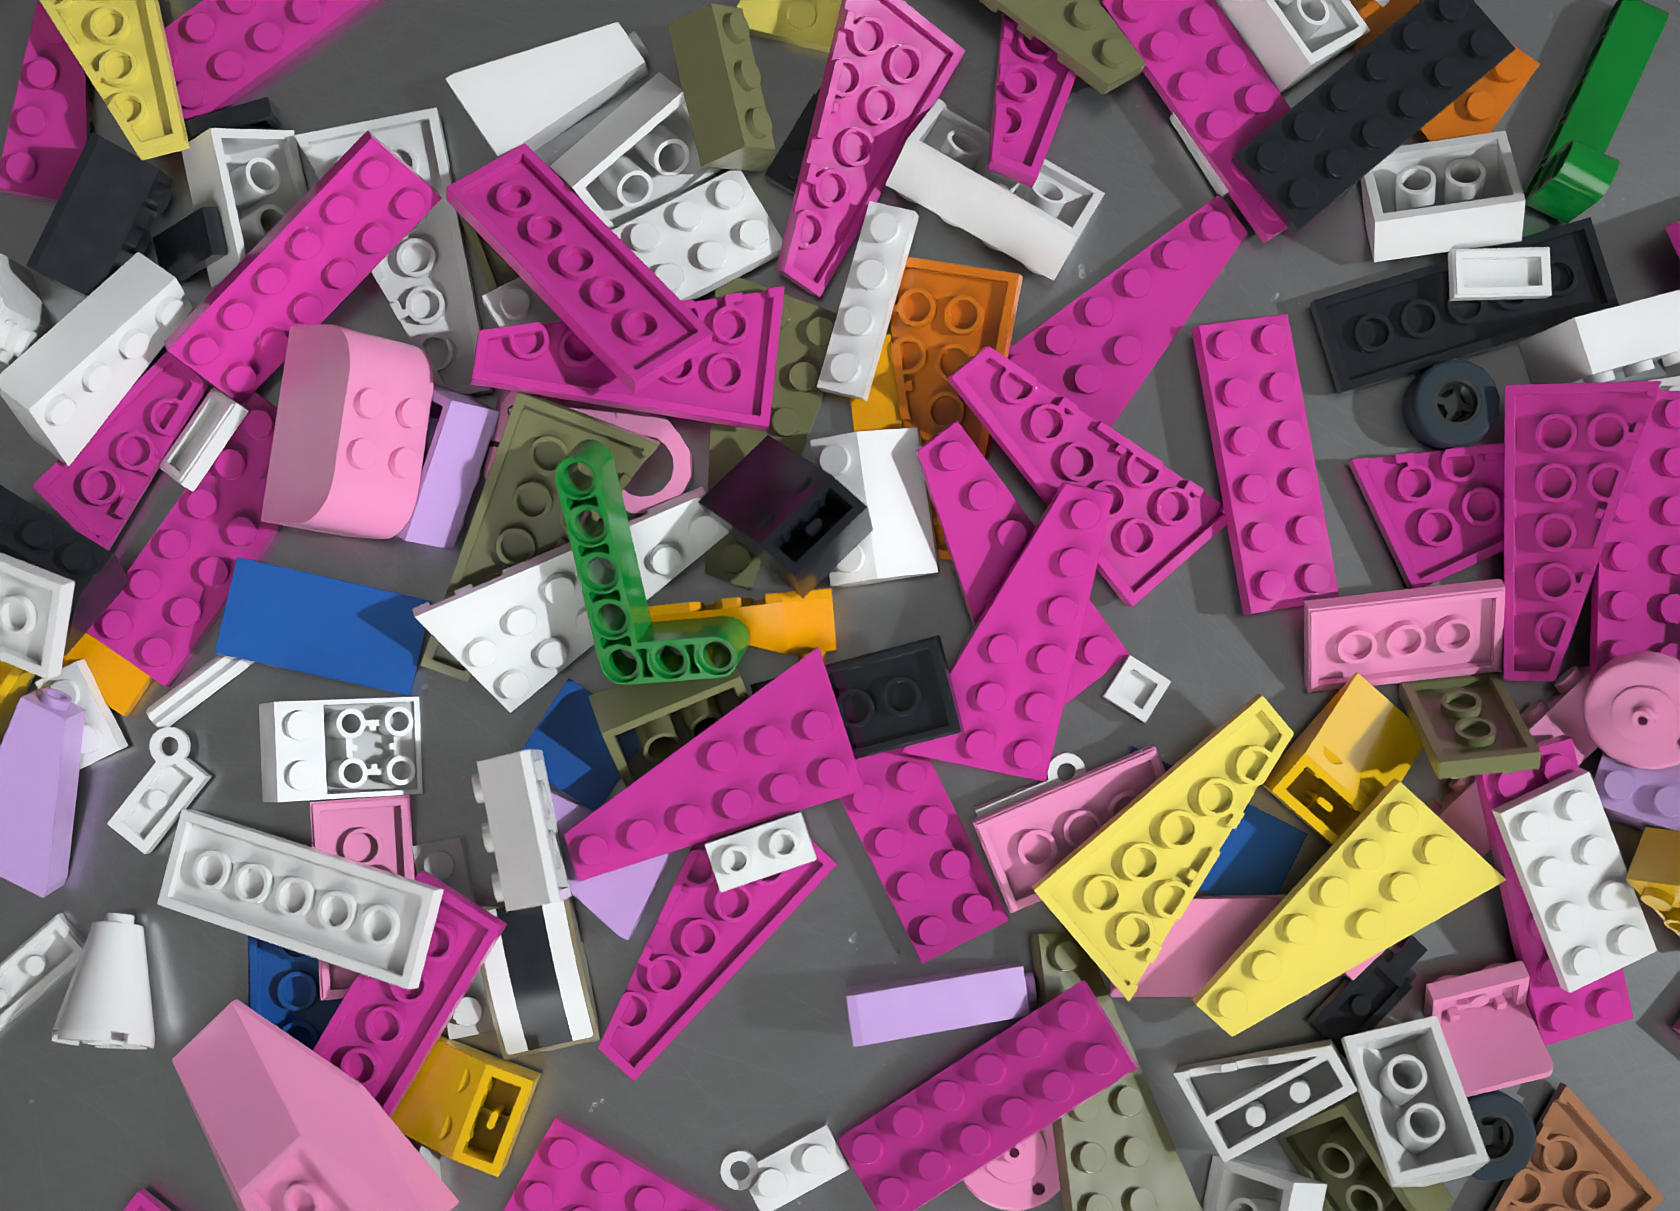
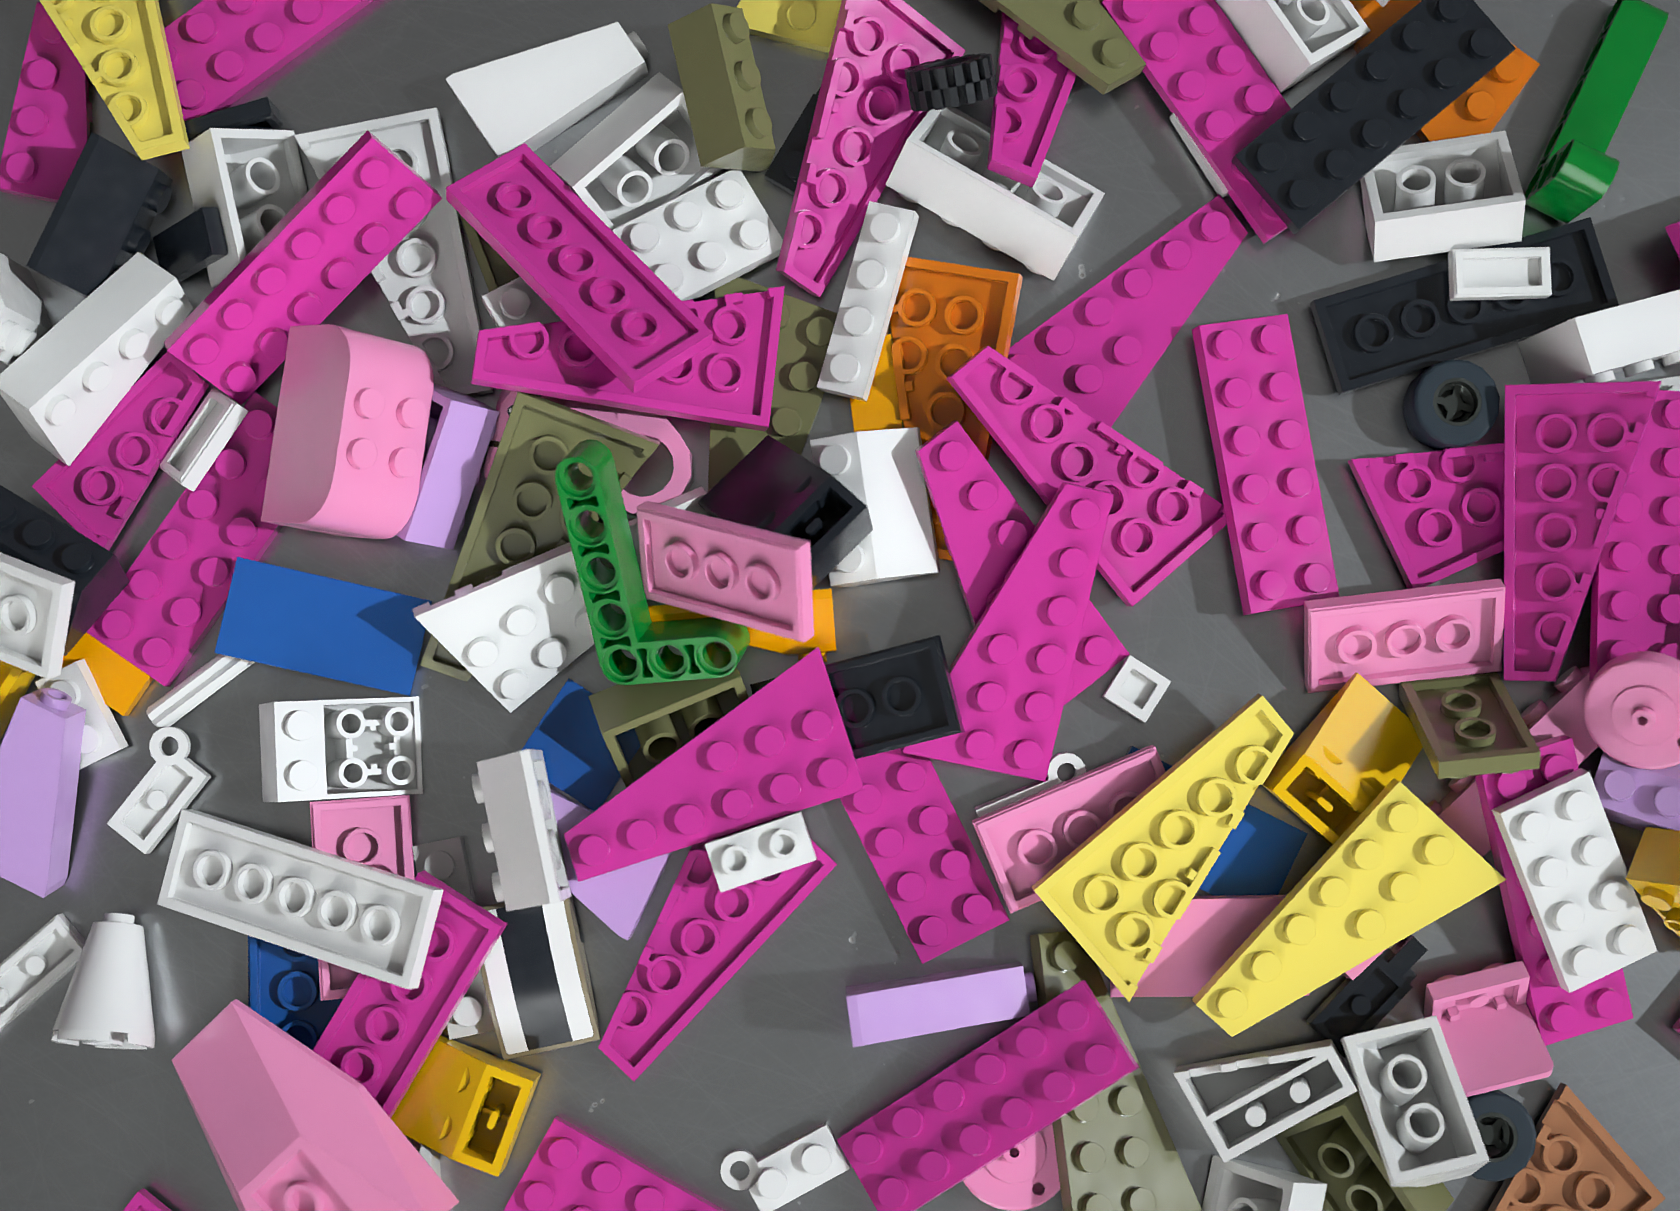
(726, 570): none -> bright pink tile
(951, 82): none -> black tyre

